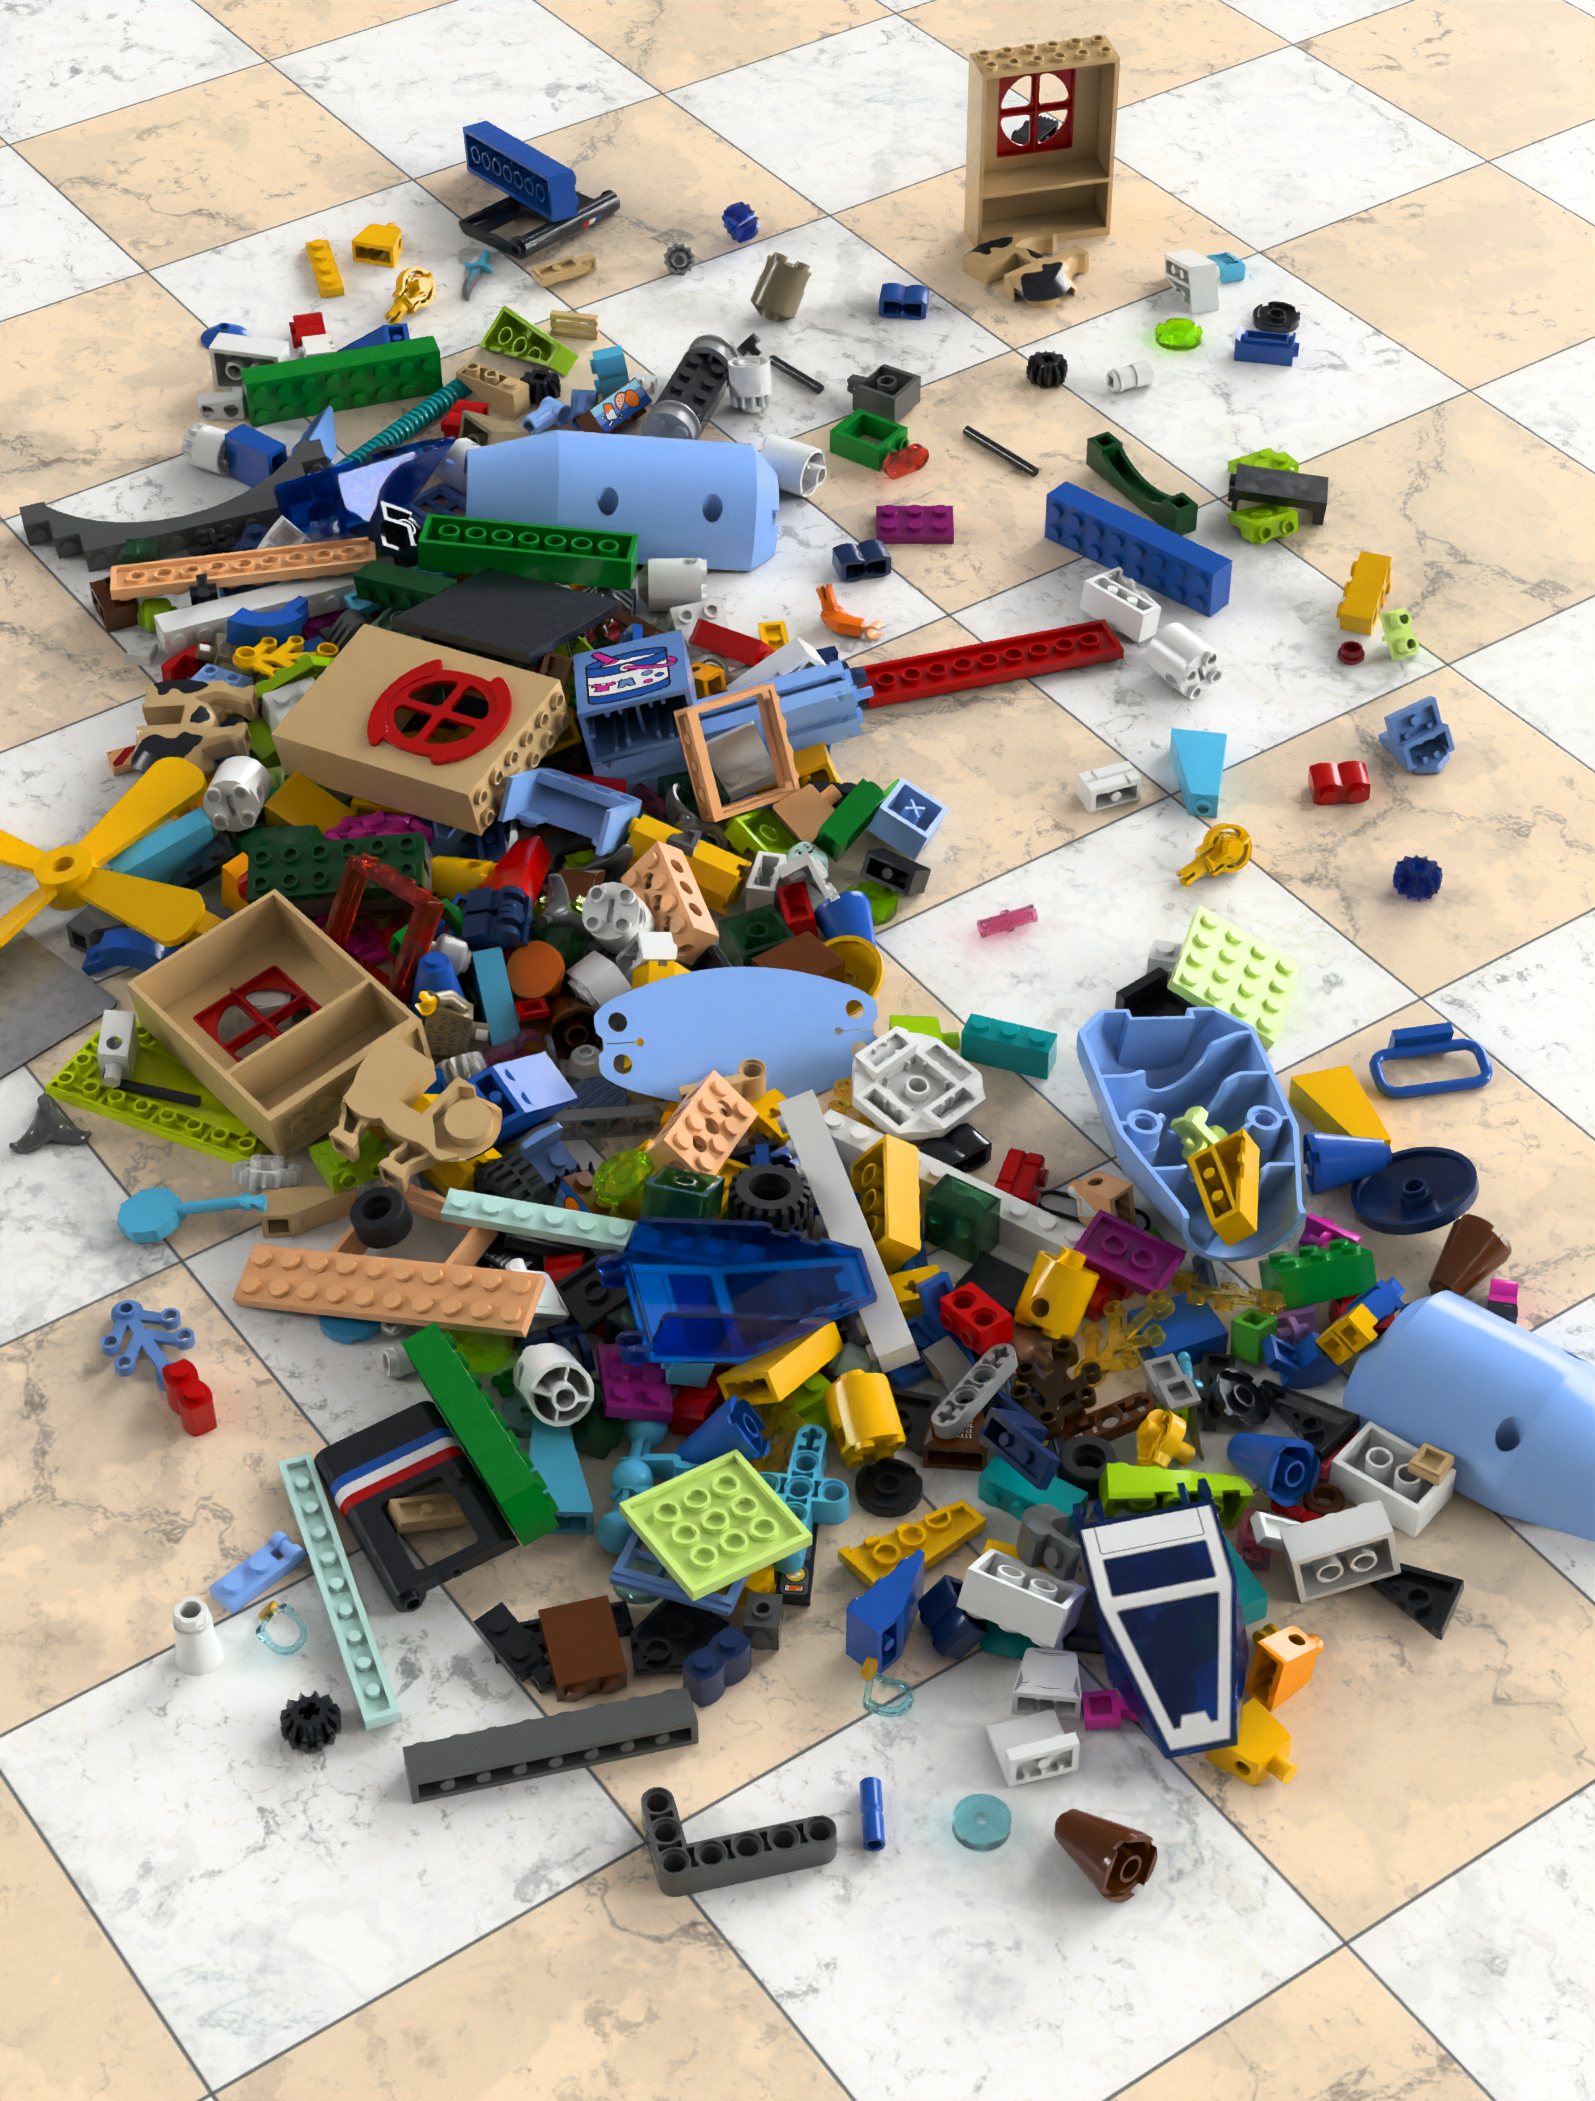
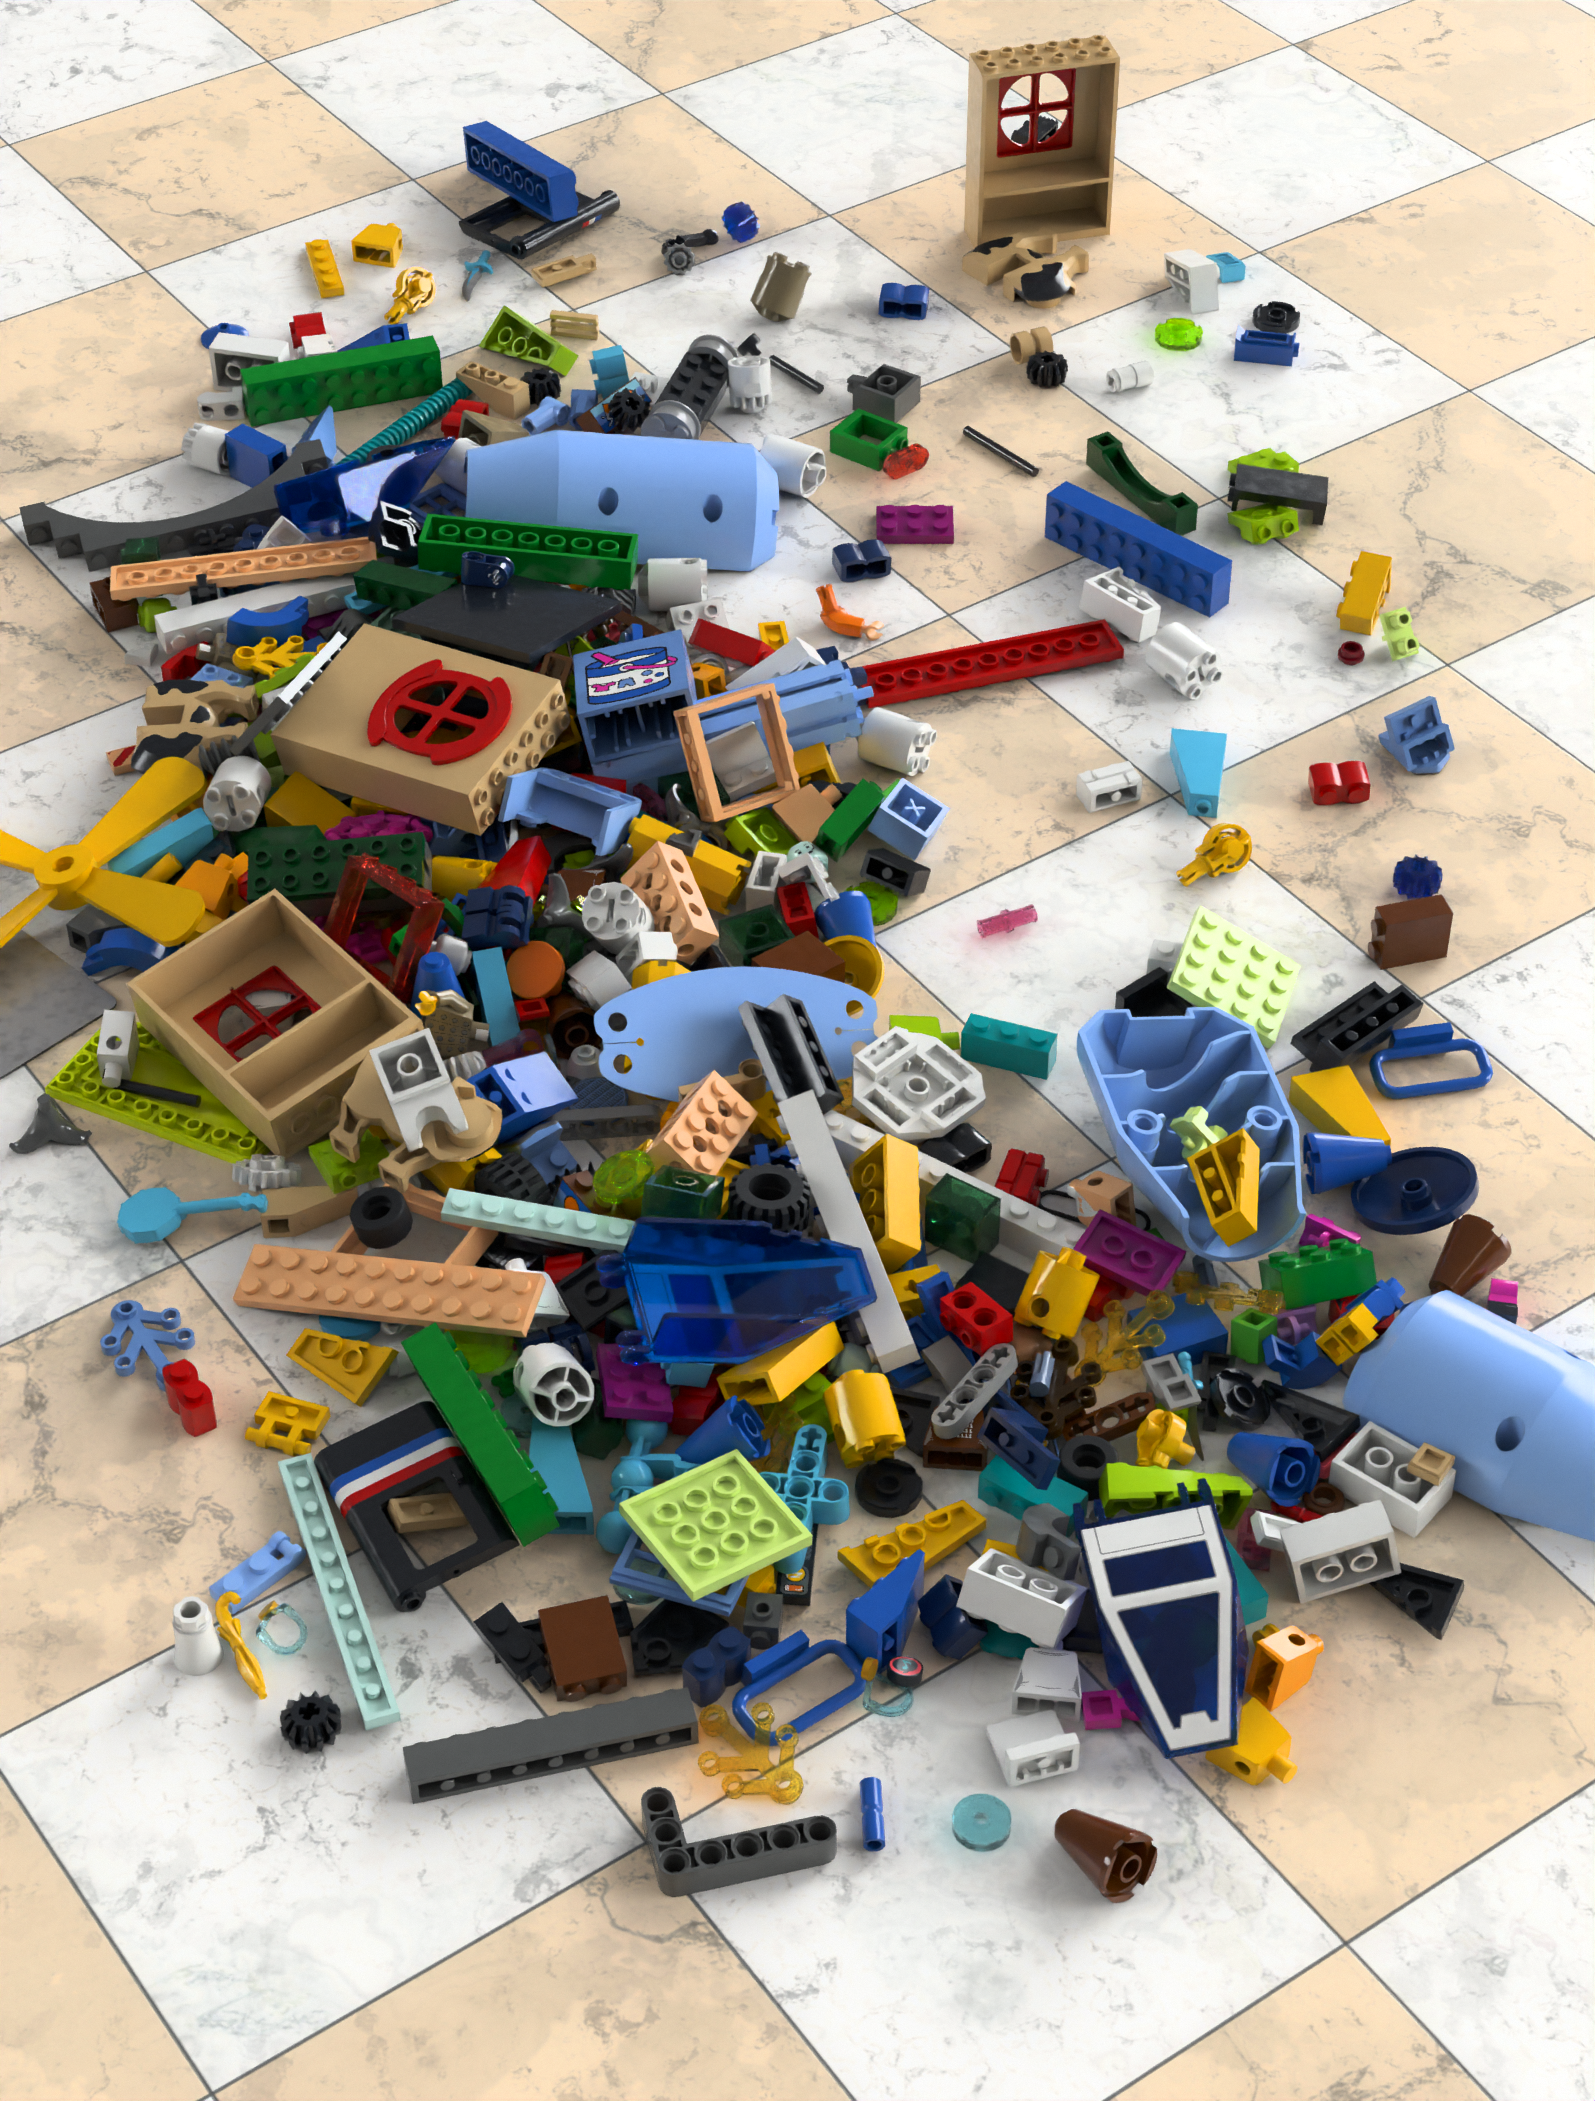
(164, 869): none -> yellow cylinder
(214, 884): none -> light orange torso
(215, 756): none -> dark grey piece
(231, 1632): none -> yellow piece
(290, 694): none -> dark grey wing
(291, 1416): none -> yellow plate
(342, 1363): none -> yellow wing
(417, 1086): none -> white brick
(485, 569): none -> dark blue piece
(628, 409): none -> black gear
(707, 237): none -> black piece
(752, 1756): none -> clear yellow plant
(783, 1661): none -> blue bar
(790, 1051): none -> black brick
(895, 741): none -> white cylinder
(904, 1671): none -> black tile
(1027, 344): none -> tan wheel
(1041, 1374): none -> sand blue piece
(1356, 1026): none -> black brick
(1410, 932): none -> reddish brown brick

